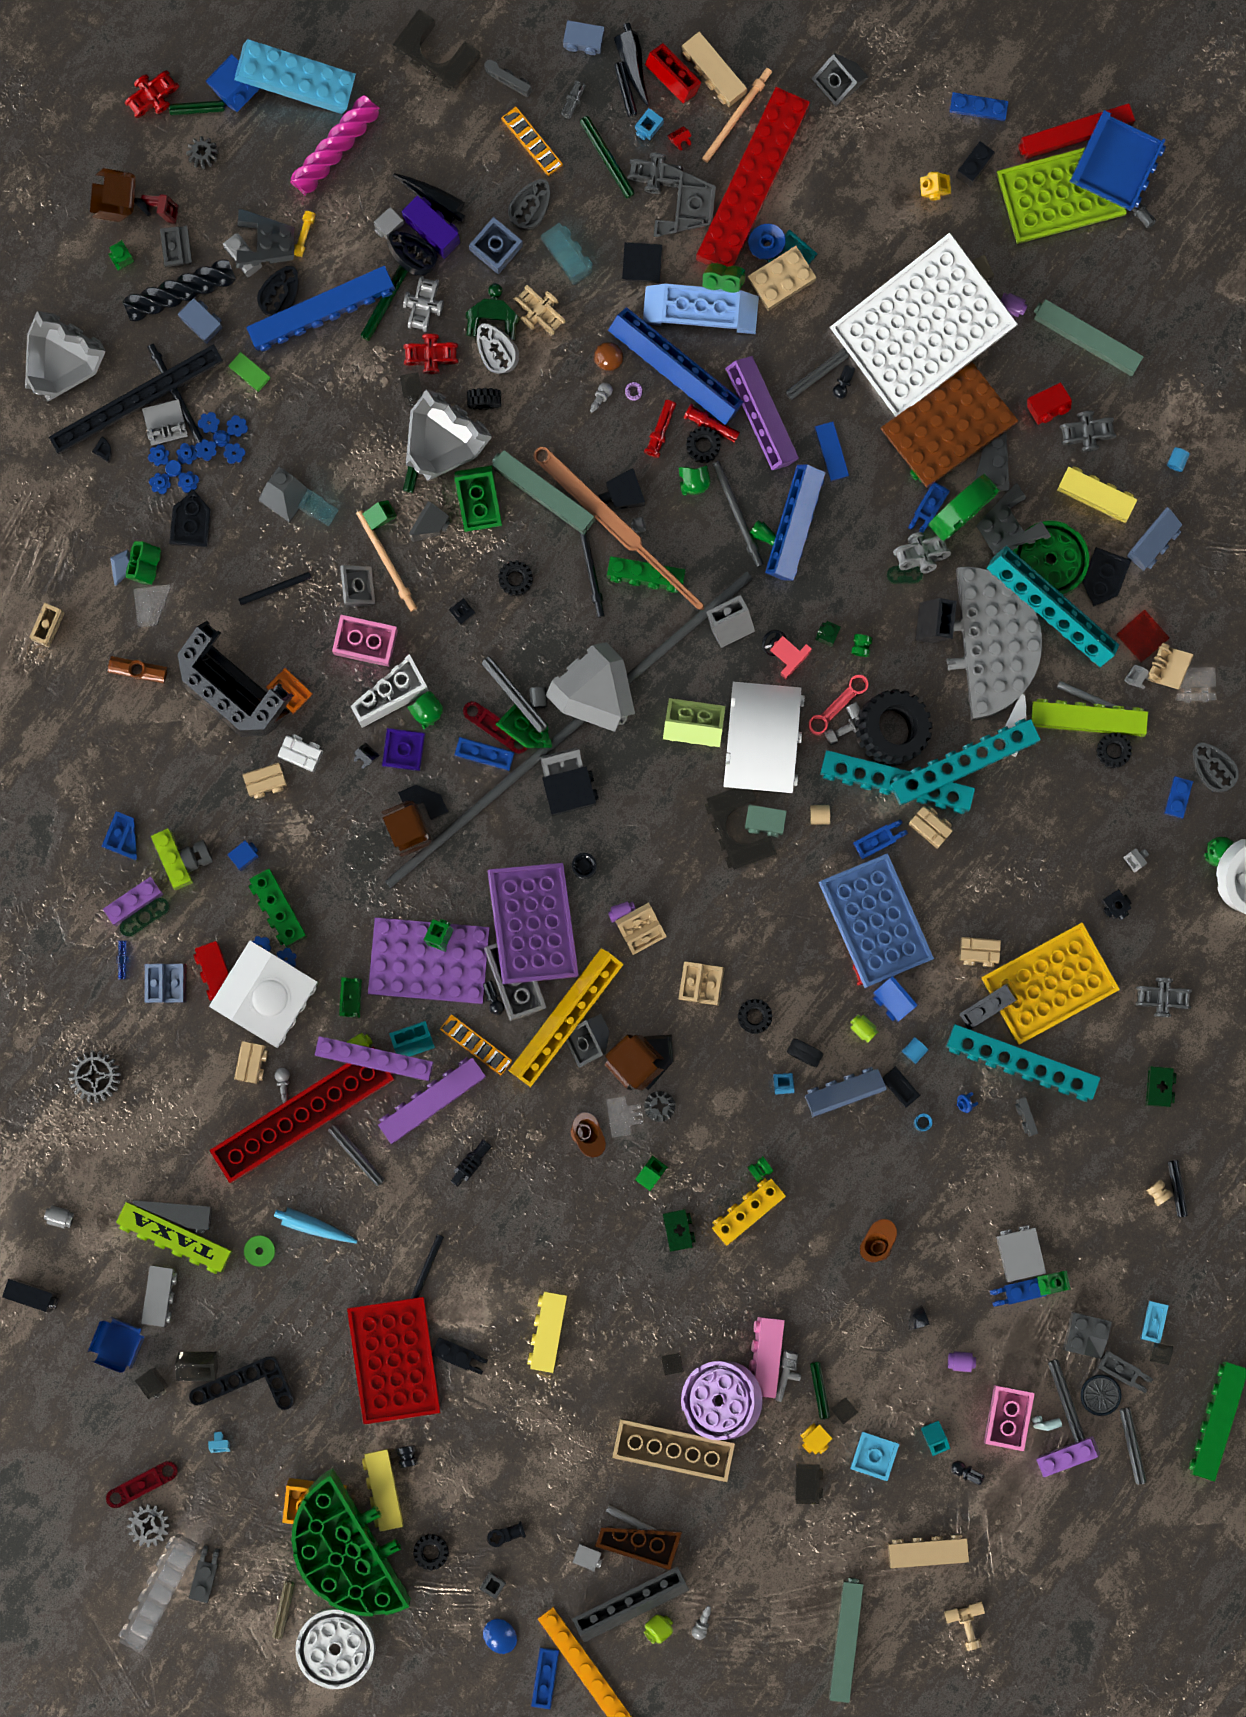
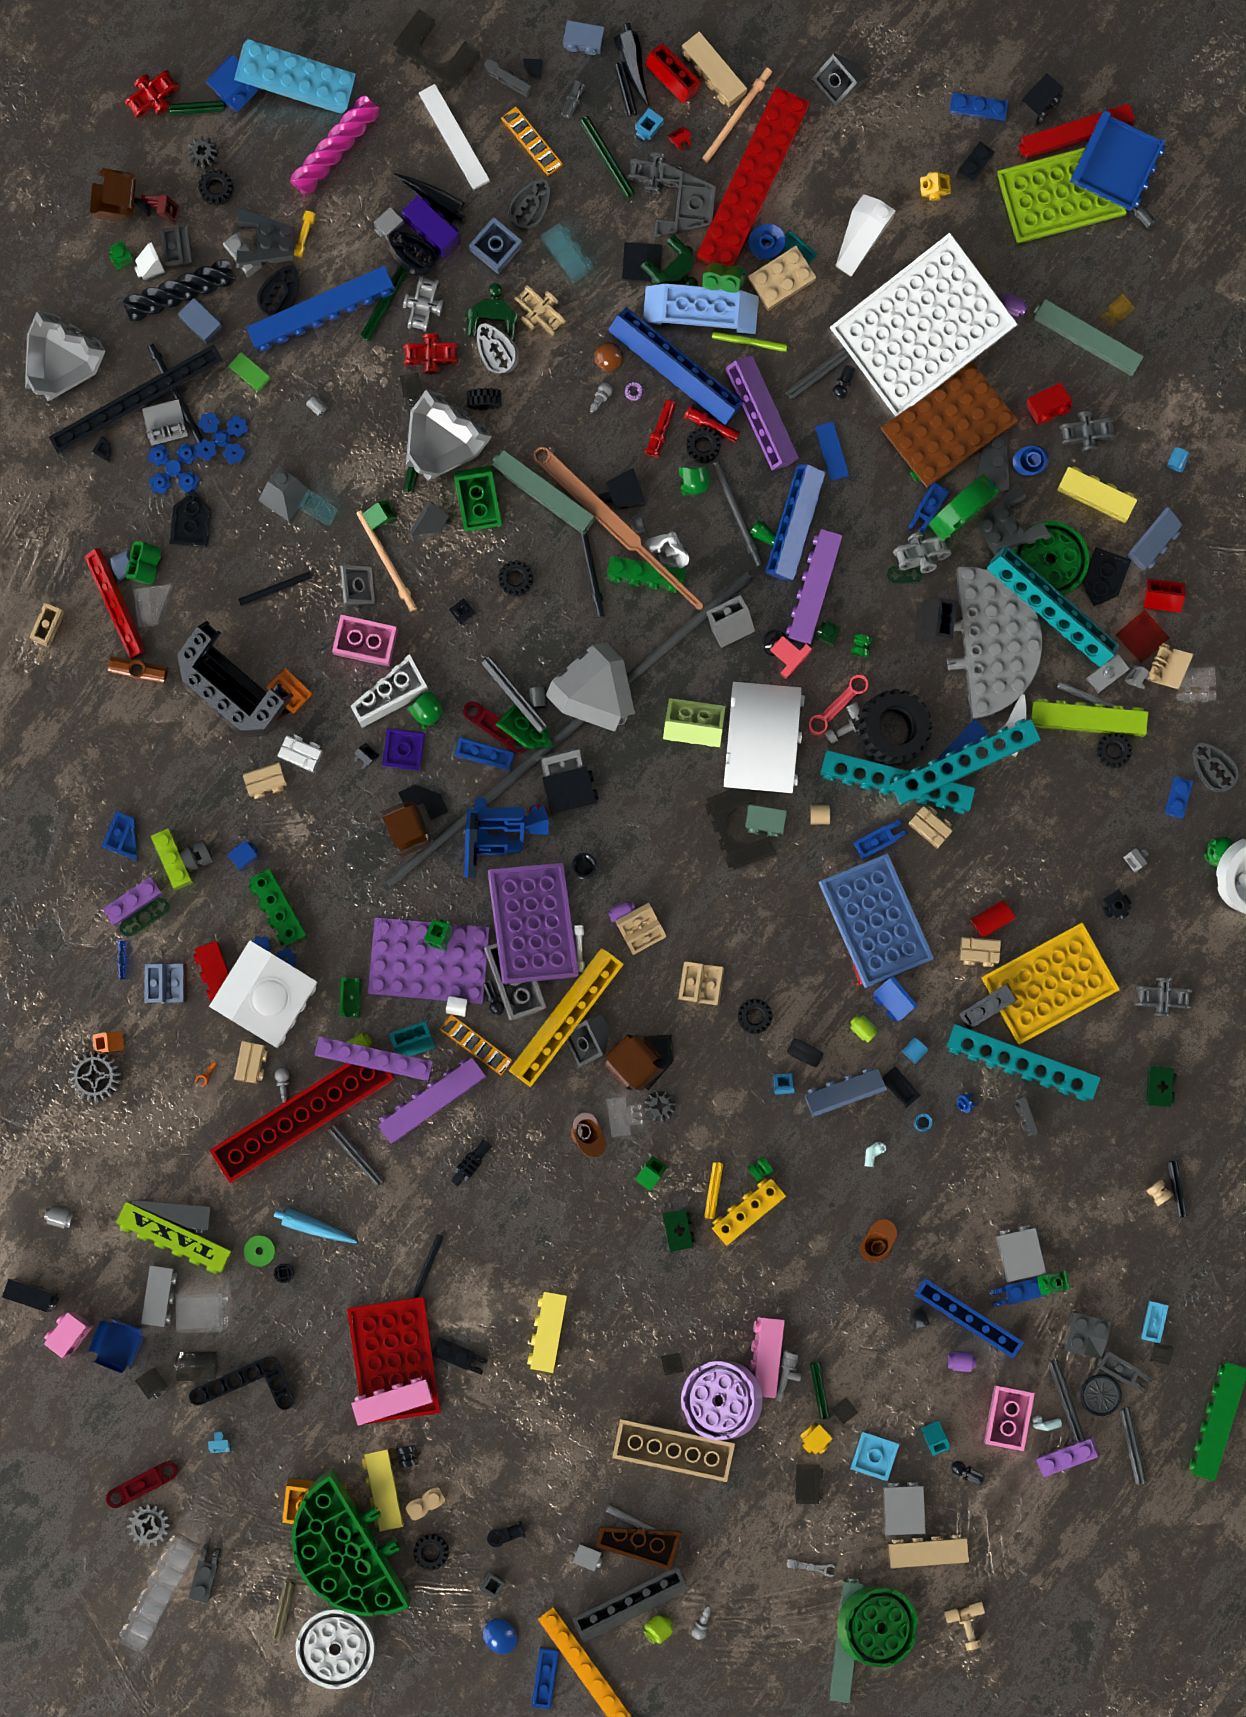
(68, 1334): none -> bright pink brick
(108, 1042): none -> orange brick
(115, 603): none -> red plate
(149, 264): none -> white slope
(201, 1313): none -> clear brick
(207, 1073): none -> orange hand
(213, 176): none -> black tyre
(287, 1273): none -> black wheel
(316, 405): none -> light grey hinge
(392, 1401): none -> bright pink brick
(430, 1500): none -> tan brick
(454, 137): none -> white tile
(456, 1006): none -> white brick
(510, 819): none -> blue container
(533, 67): none -> black tile
(578, 932): none -> white bar
(667, 550): none -> white head
(677, 270): none -> dark green connector
(713, 1190): none -> yellow axle
(749, 341): none -> lime bar
(810, 1566): none -> light grey piece
(814, 588): none -> medium lavender brick
(859, 1624): none -> green brick
(864, 228): none -> white wedge
(873, 1151): none -> light aqua arm
(904, 1509): none -> light grey brick
(968, 1318): none -> blue brick
(971, 733): none -> blue tile
(992, 918): none -> red brick
(1031, 460): none -> blue hat
(1041, 99): none -> black brick
(1108, 673): none -> light grey piece
(1119, 309): none -> clear yellow plate
(1164, 595): none -> red brick

